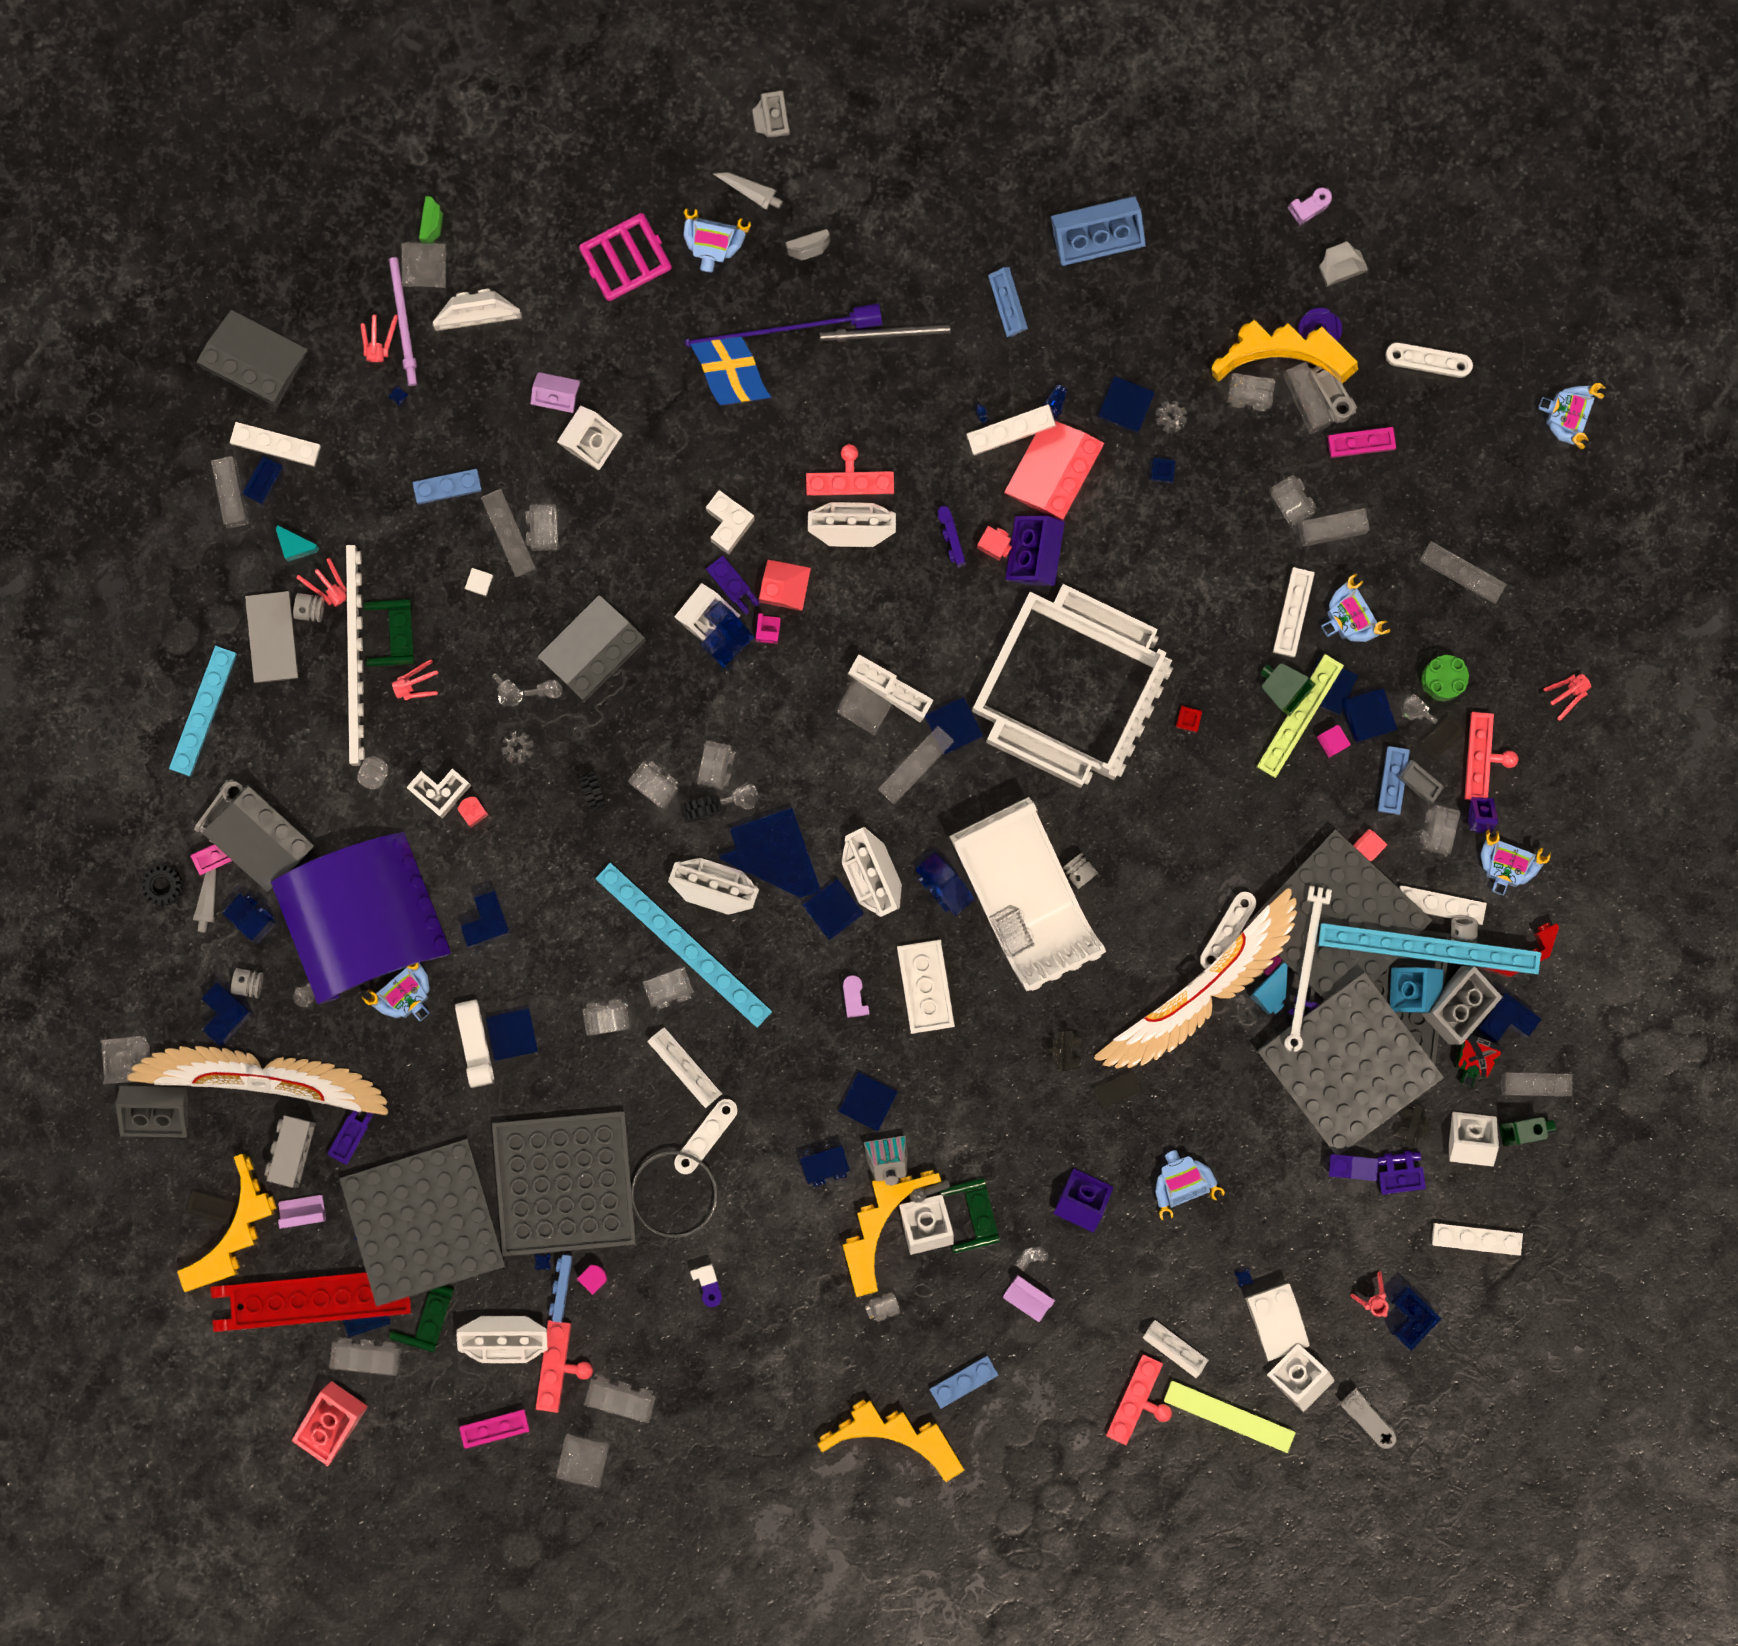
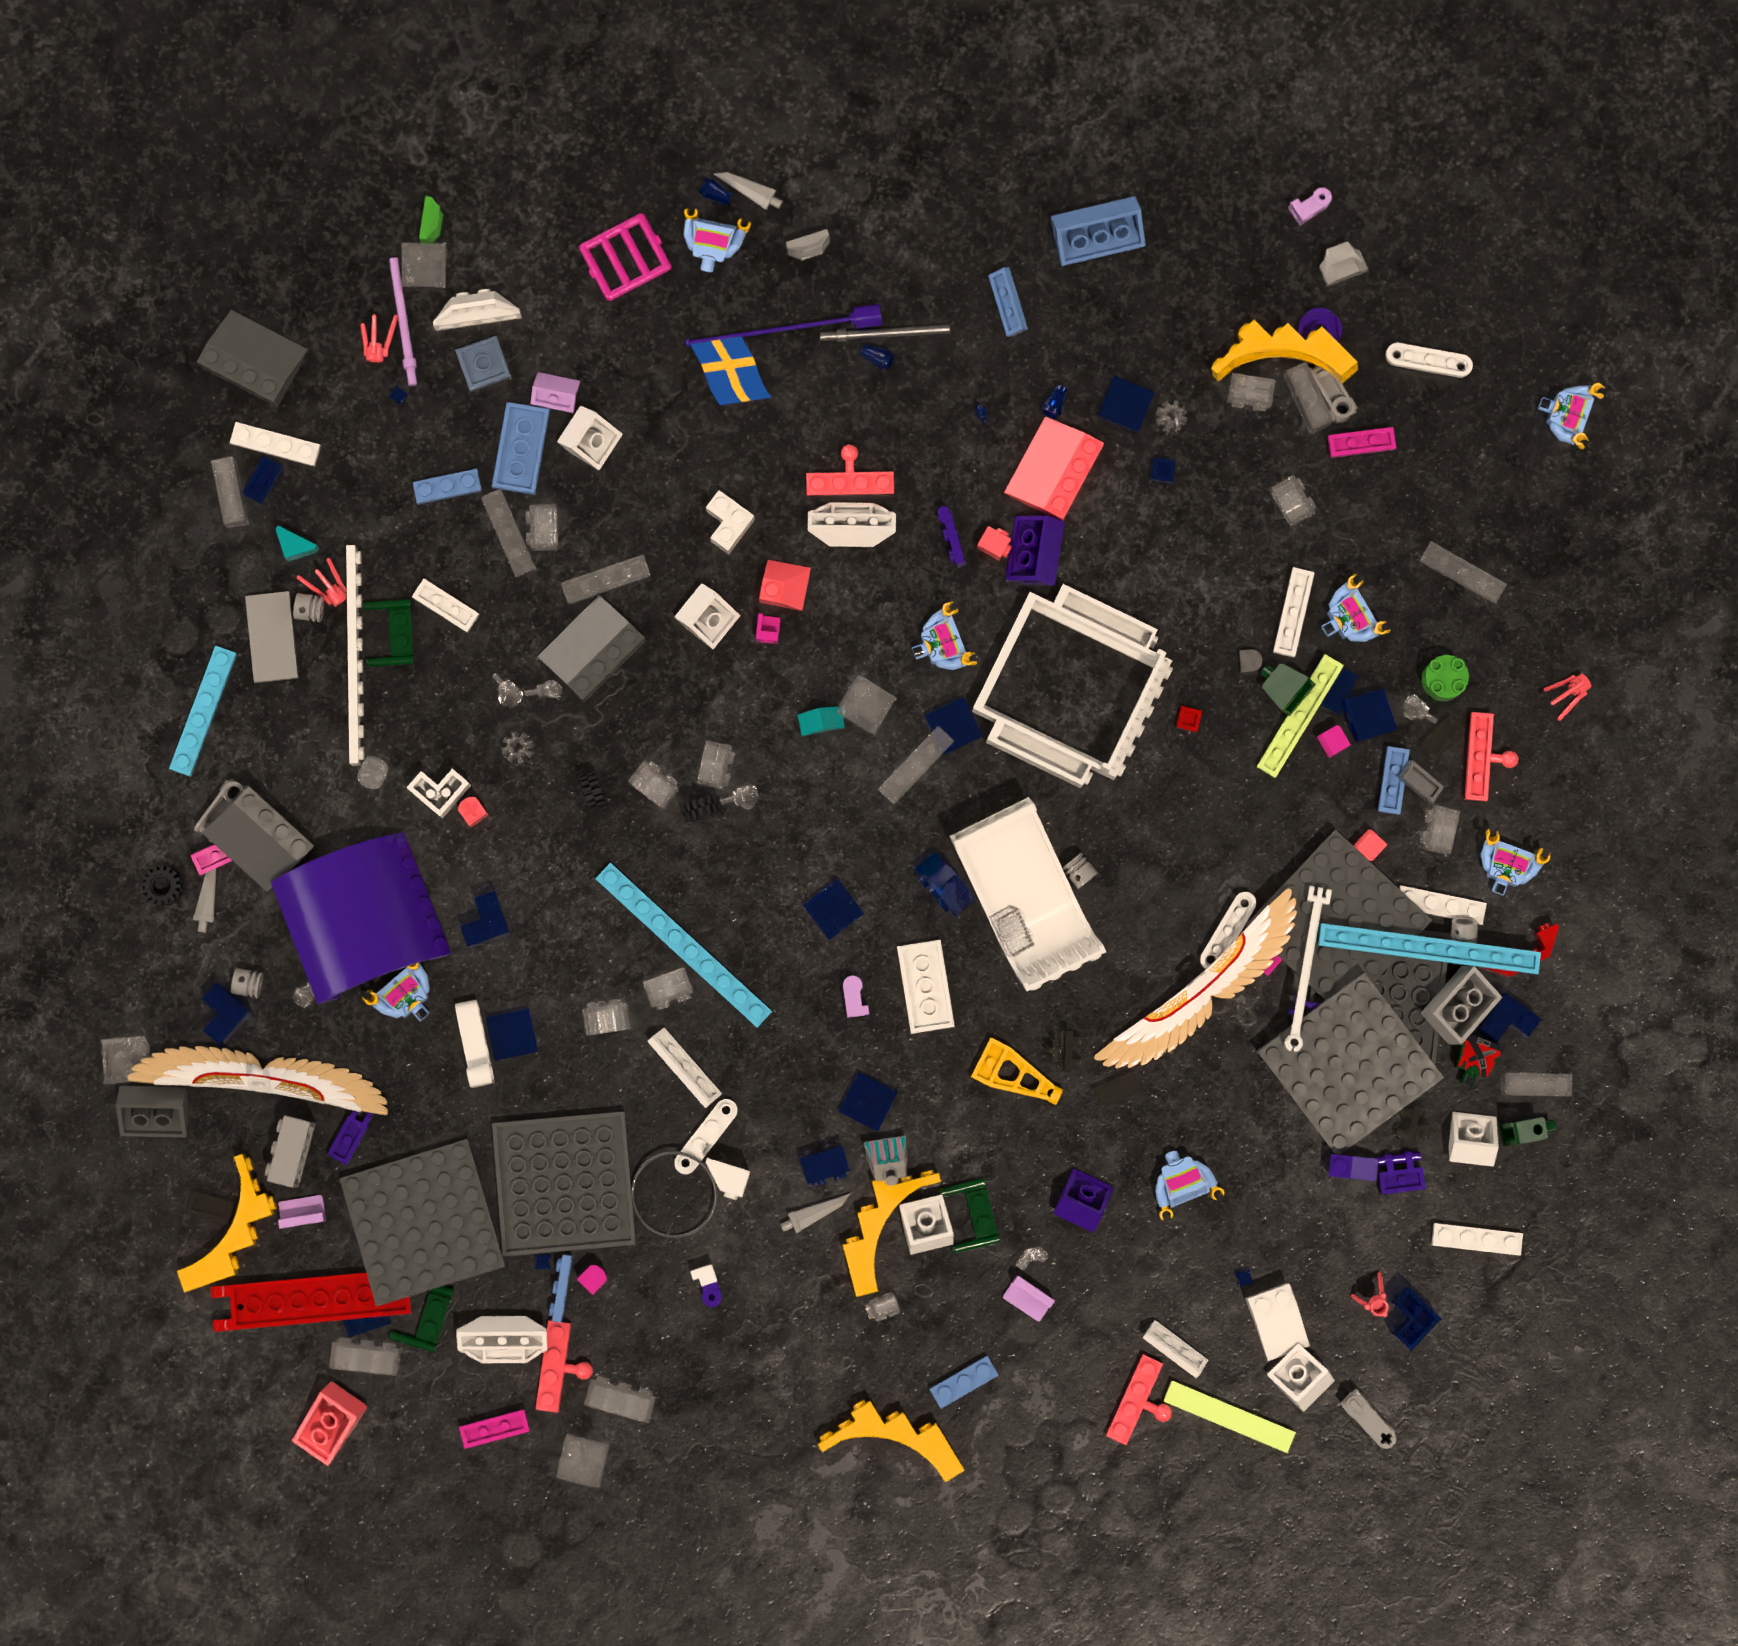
(249, 919): clear blue brick -> none
(404, 686): coral plant -> none
(445, 605): none -> white plate
(479, 582): white tile -> none
(483, 363): none -> sand blue tile
(520, 448): none -> medium blue tile
(605, 579): none -> clear tile
(713, 885): white wedge -> none
(714, 191): none -> clear blue cone
(728, 637): clear blue brick -> none
(729, 1178): none -> white slope
(731, 583): dark purple hinge -> none
(771, 115): light grey slope -> none
(774, 853): clear blue wing -> none
(804, 1217): none -> light grey bar
(820, 721): none -> teal slope
(871, 872): white wedge -> none
(879, 357): none -> clear blue cone
(889, 688): white slope -> none
(919, 1194): dark grey bar -> none
(943, 641): none -> torso
(990, 1063): none -> yellow plate
(1011, 430): white plate -> none
(1249, 660): none -> flat silver tile
(1272, 990): dark azure slope -> none
(1333, 527): clear brick -> none
(1415, 989): dark azure slope -> none
(1482, 814): dark purple slope -> none

